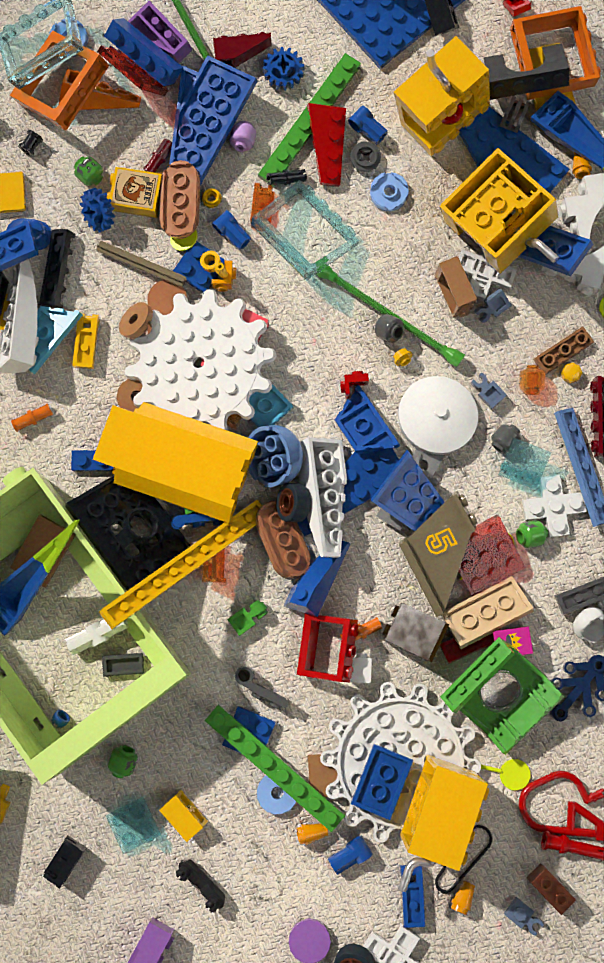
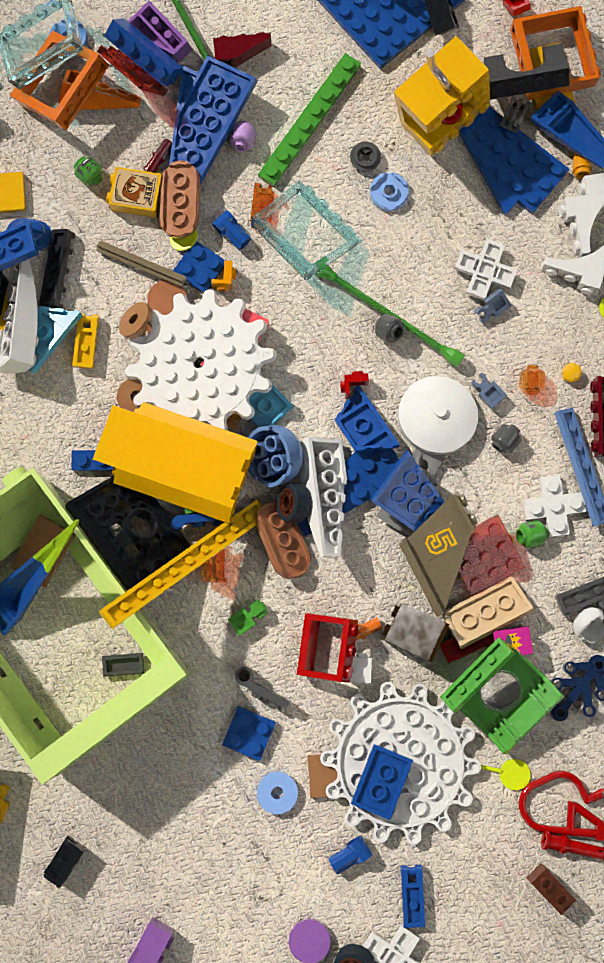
(30, 143): black bush -> none
(31, 417): orange pin -> none
(60, 718): hinge -> none
(93, 636): white piece -> none
(97, 209): blue gear -> none
(122, 761): bright green head -> none
(133, 825): clear light blue hinge -> none
(183, 815): yellow hinge -> none
(208, 889): black piece -> none
(211, 193): yellow plate -> none
(217, 267): yellow plate -> none
(274, 72): blue gear -> none
(275, 768): bright green plate -> none
(286, 177): black pin -> none
(310, 833): light orange cone -> none
(313, 587): blue wedge -> none
(328, 140): red wing -> none
(364, 122): blue piece -> none
(402, 357): yellow plate -> none
(442, 816): yellow piece -> none
(455, 287): medium nougat window -> none
(463, 898): light orange cone -> none
(470, 867): black piece -> none
(485, 206): yellow piece -> none
(521, 914): sand blue plate -> none
(524, 463): clear light blue hinge -> none
(555, 356): medium nougat tile -> none
(566, 245): blue plate -> none

